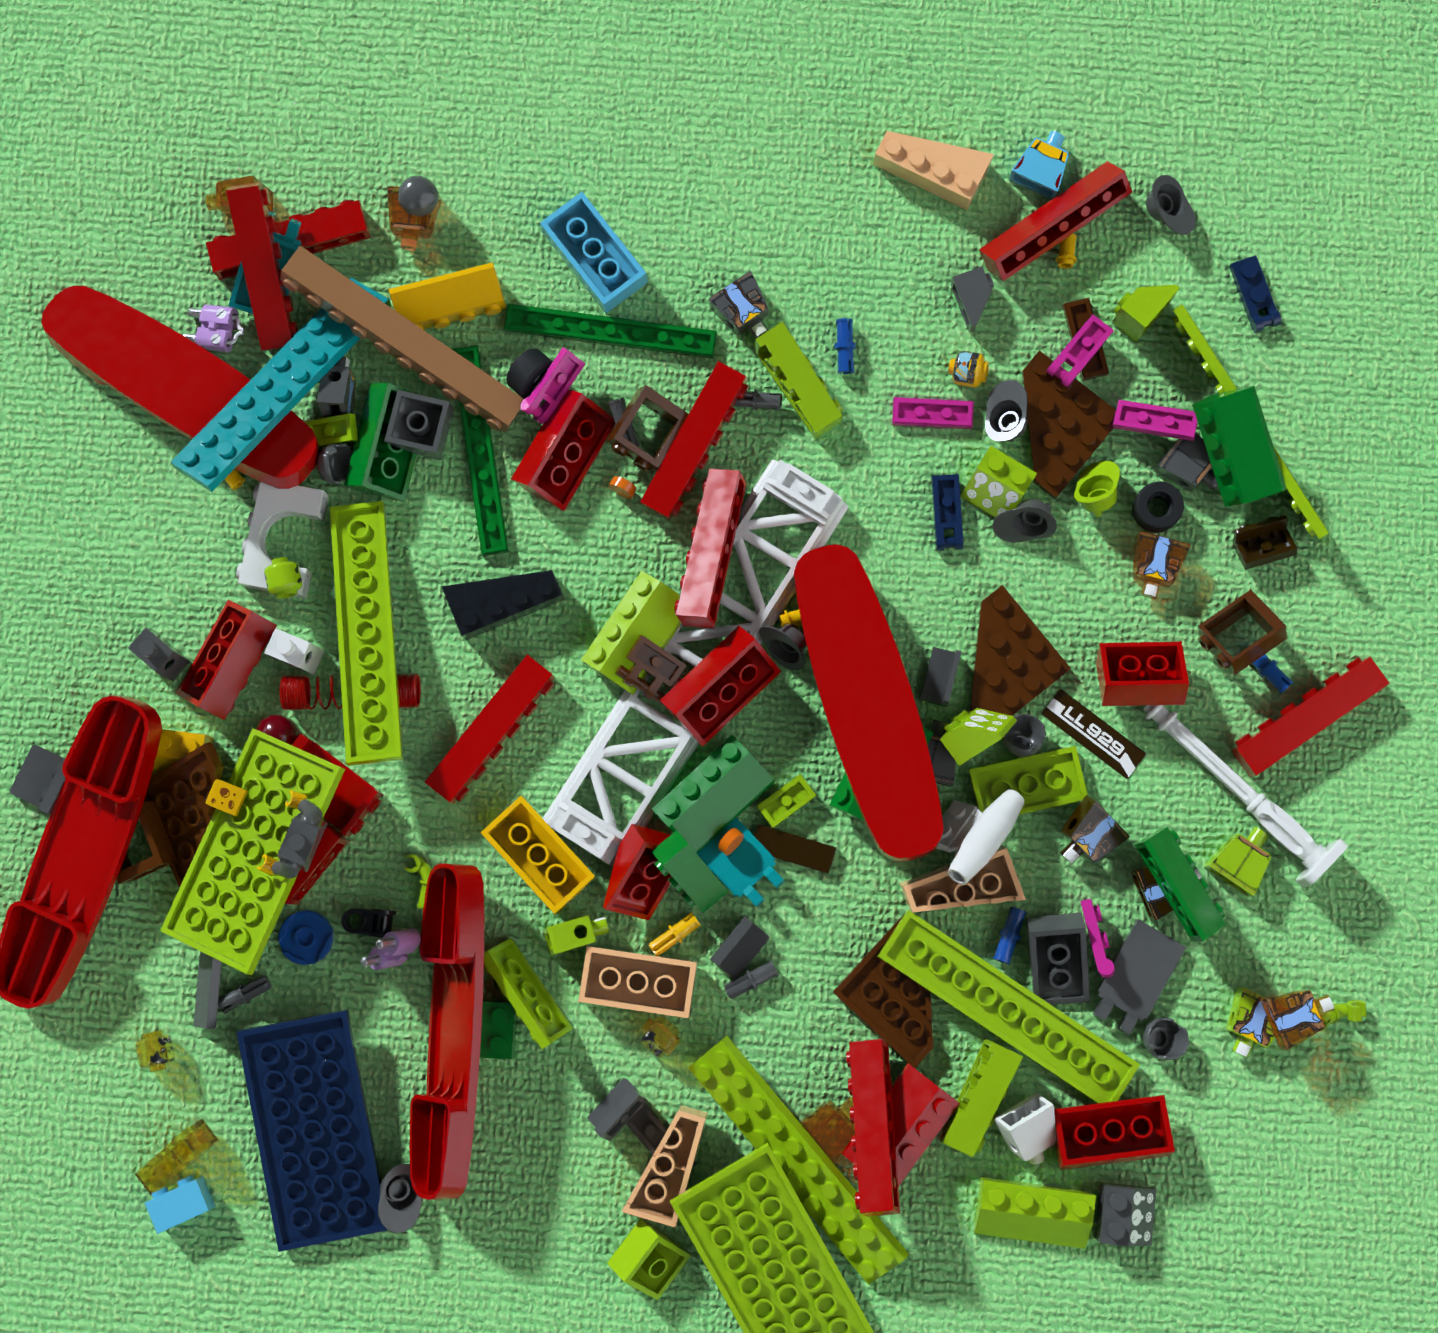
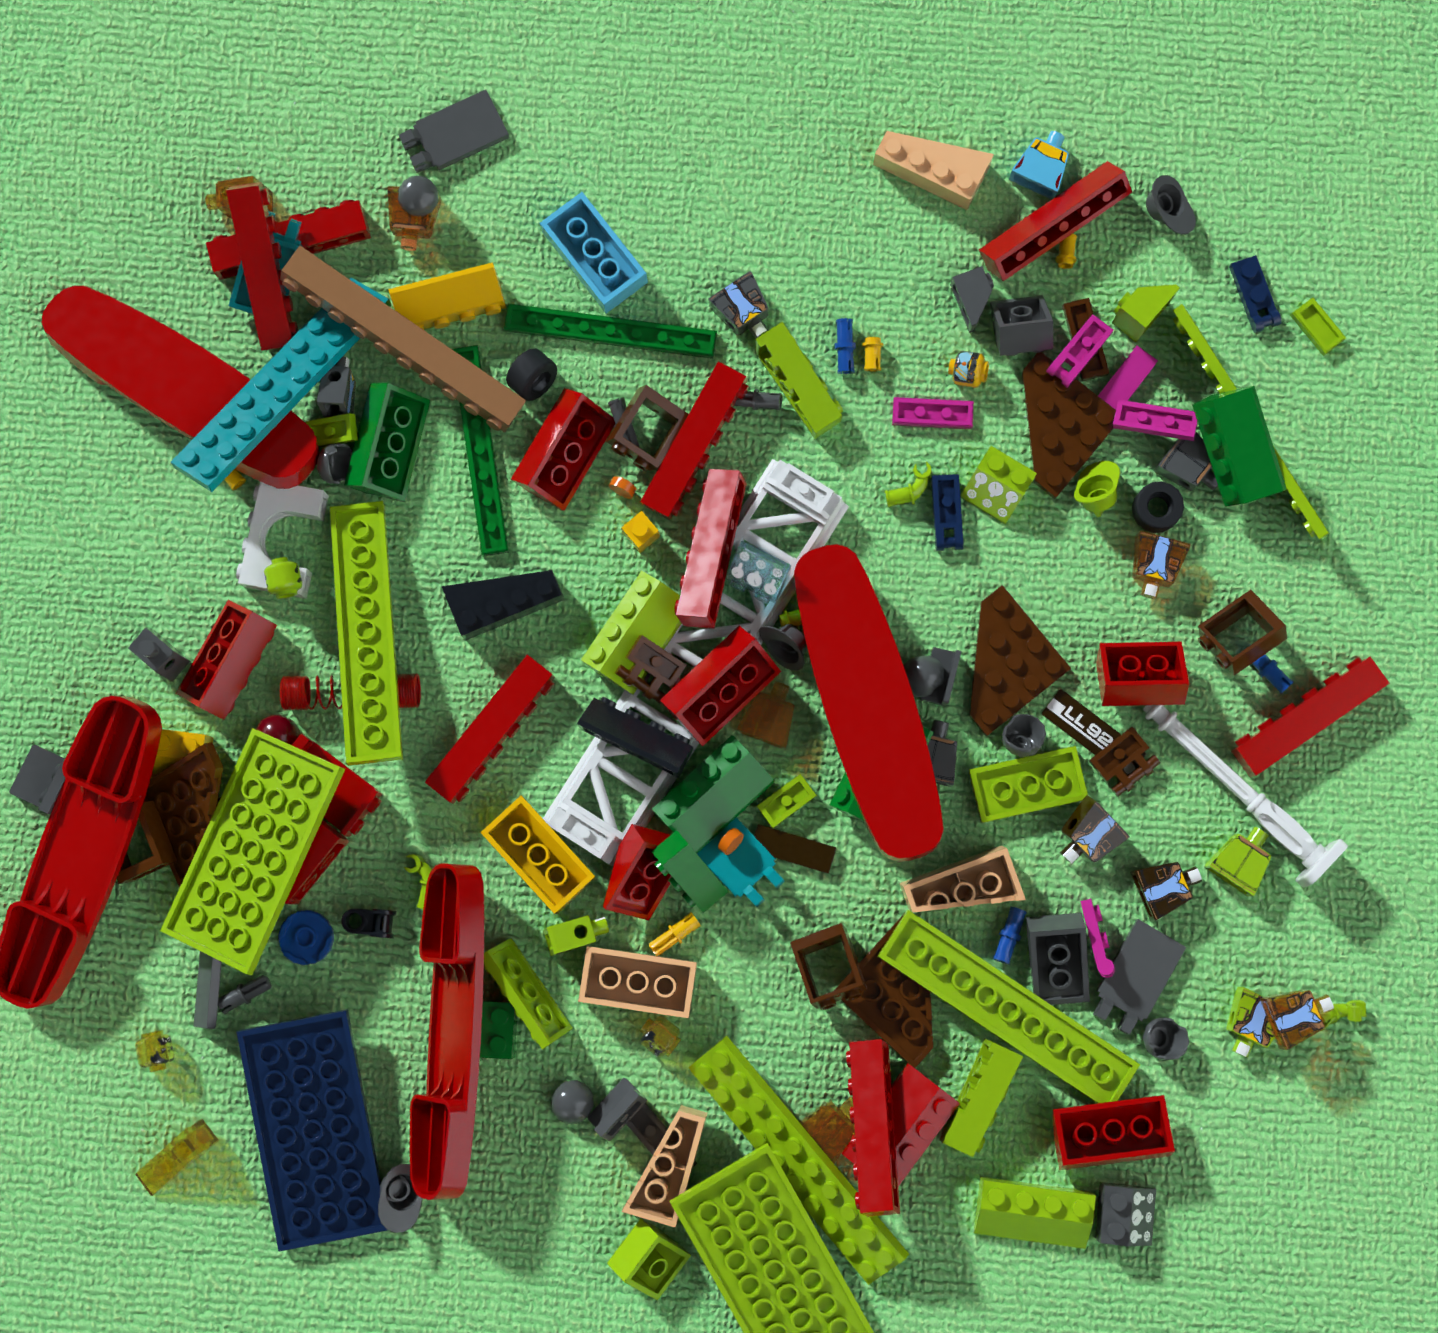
(179, 1204): medium azure brick -> none
(216, 327): lavender piece -> none
(226, 797): yellow slope -> none
(293, 651): white torso -> none
(300, 840): dark grey torso -> none
(392, 949): lavender piece -> none
(419, 424): dark grey slope -> none
(455, 132): none -> dark grey tile
(553, 386): dark pink plate -> none
(572, 1102): none -> dark grey hair
(635, 736): none -> black slope
(640, 532): none -> yellow brick
(740, 947): dark grey panel -> none
(750, 980): dark grey axle -> none
(758, 573): none -> clear light blue slope
(769, 717): none -> clear orange torso
(816, 942): none -> reddish brown window
(872, 353): none -> yellow pin
(910, 493): none -> lime piece
(924, 675): none -> dark grey hair
(975, 732): lime slope -> none
(977, 834): white plate -> none
(1006, 411): dark grey piece -> none
(1022, 325): none -> dark grey slope
(1027, 522): dark grey piece -> none
(1029, 1128): white torso -> none
(1118, 755): none -> reddish brown plate
(1128, 377): none -> dark pink tile
(1180, 884): green slope -> none
(1264, 542): dark brown bracket -> none
(1318, 326): none -> lime tile

